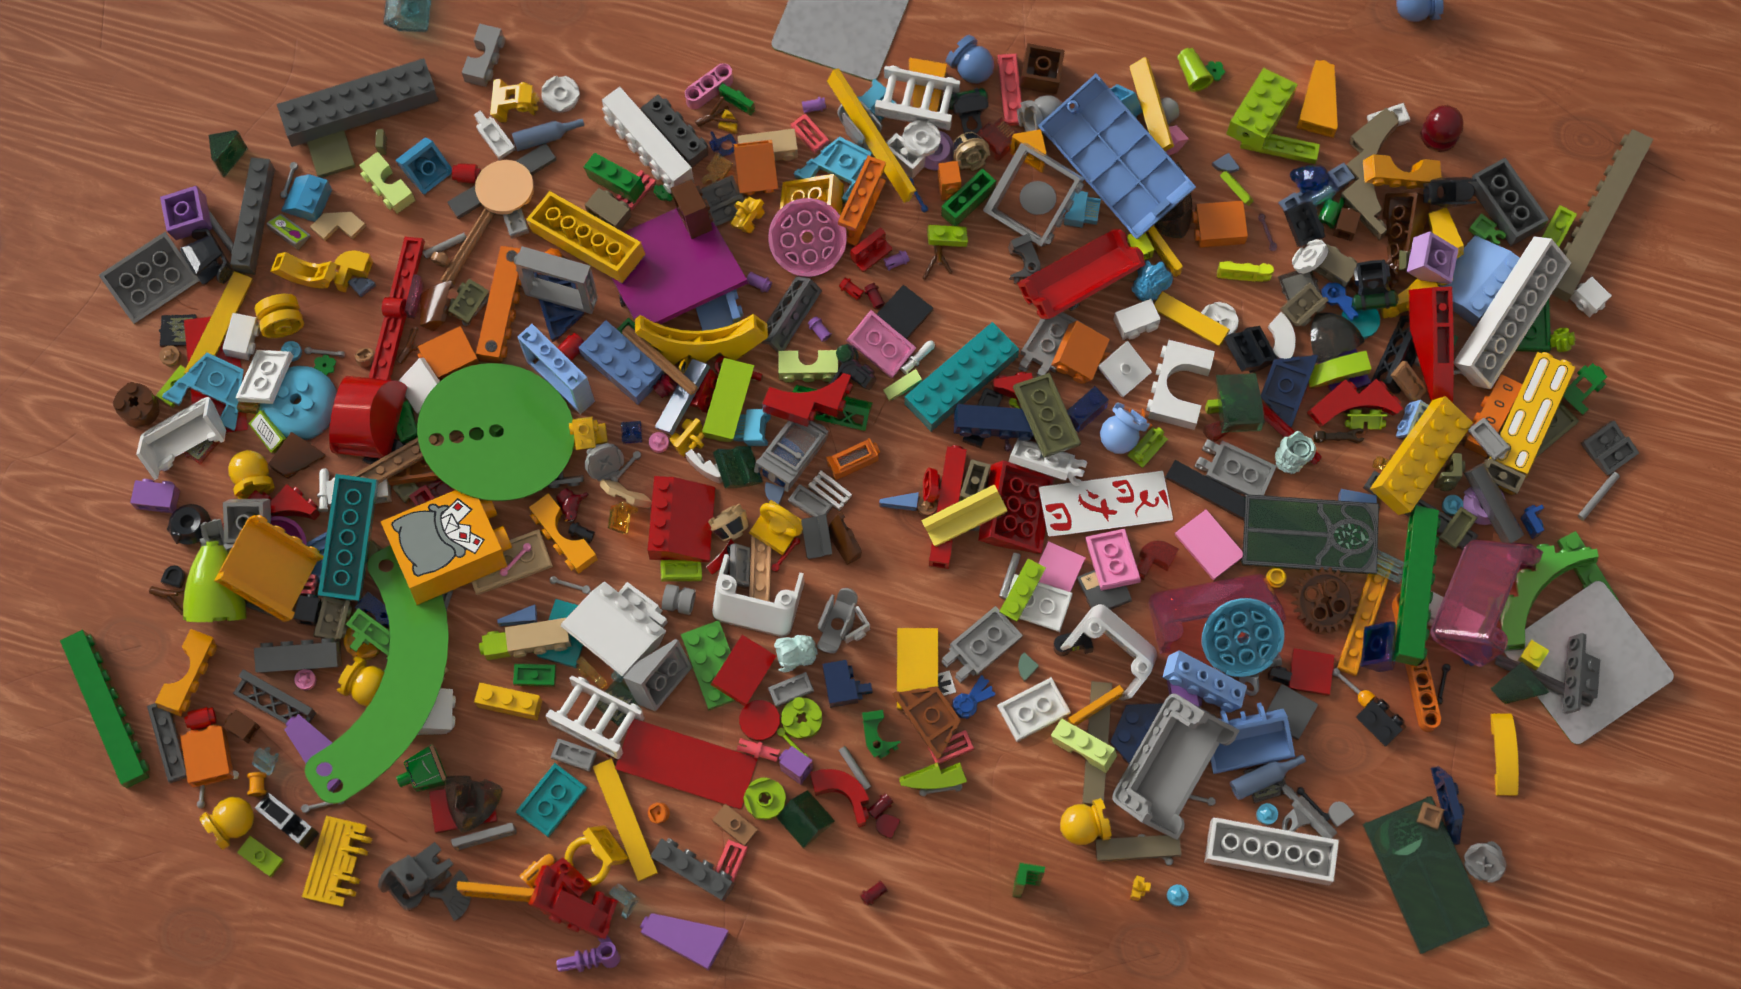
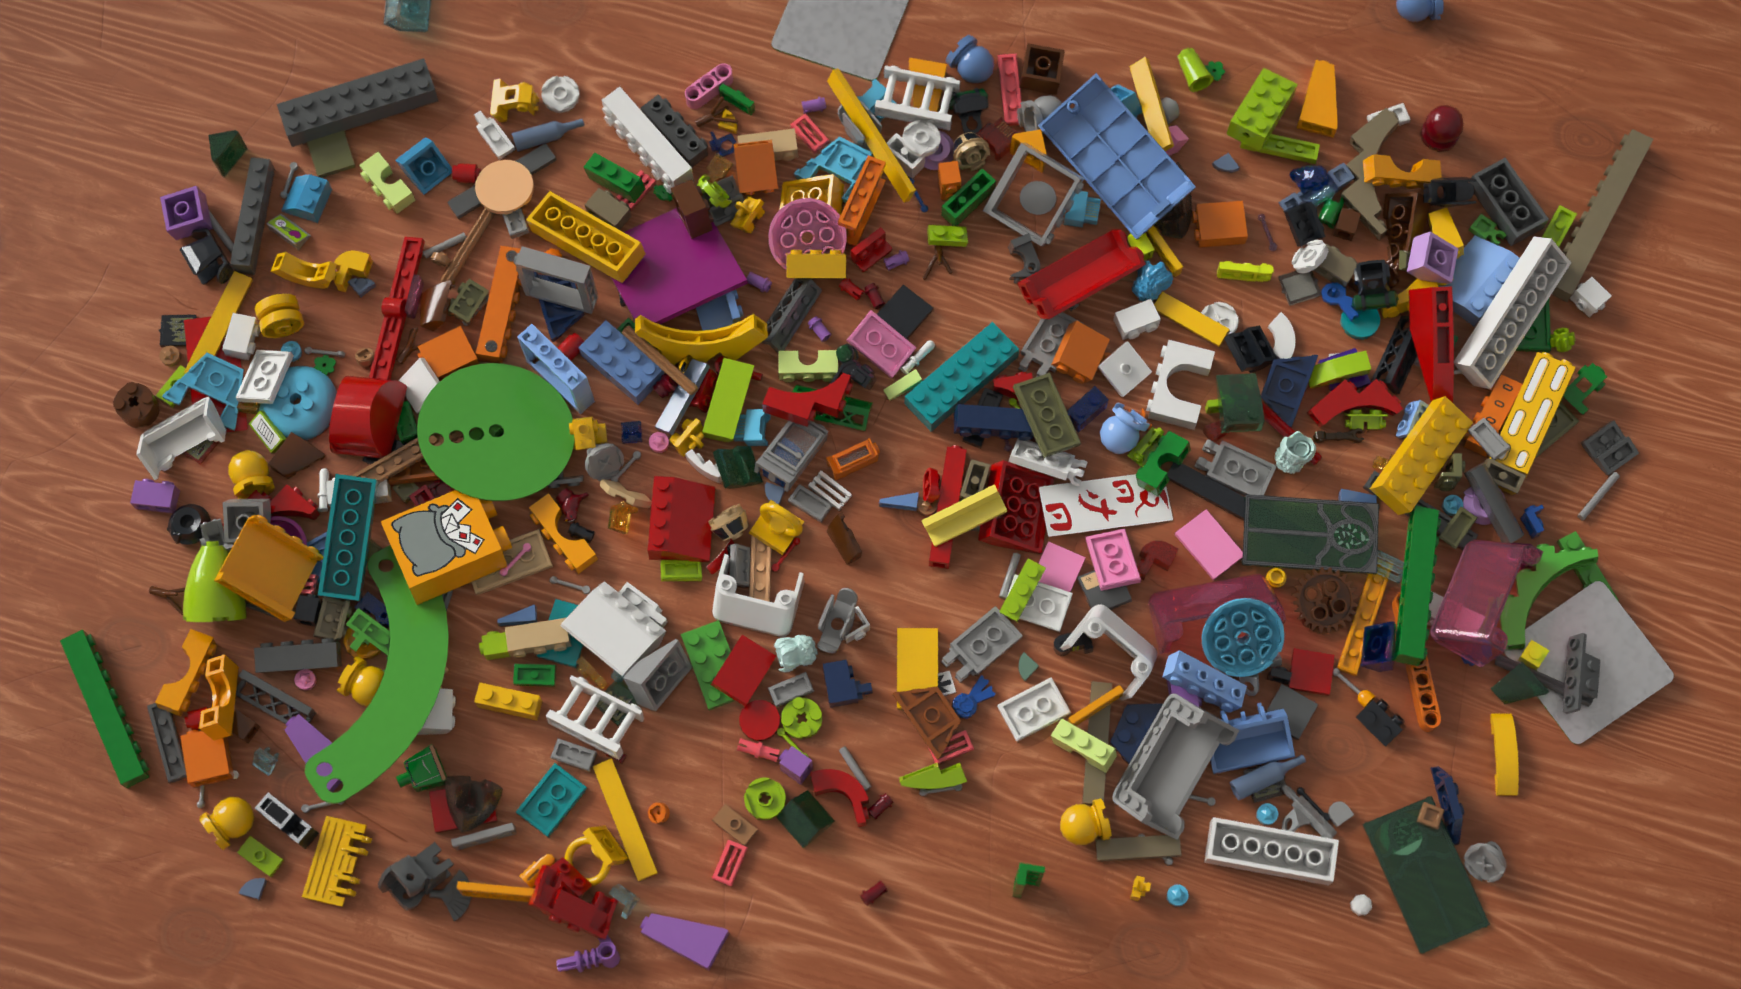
(149, 277): light grey slope -> none
(173, 576): black tile -> none
(222, 677): none -> light orange arch
(253, 888): none -> sand blue tile
(257, 784): light orange bush -> none
(330, 222): tan tile -> none
(381, 141): olive tile -> none
(480, 69): light grey arch -> none
(678, 599): light grey wheel -> none
(686, 763): red sticker -> none
(692, 869): dark grey brick -> none
(715, 191): none -> lime plate
(815, 264): none -> yellow brick
(816, 536): dark grey panel -> none
(870, 722): green tile -> none
(887, 825): dark red tile -> none
(1170, 449): none -> green arch
(1237, 188): lime tile -> none
(1304, 305): dark tan bracket -> none
(1333, 335): clear smoke brick -> none
(1361, 905): none -> white tile
(1408, 381): medium nougat plate -> none
(1445, 668): black hinge -> none

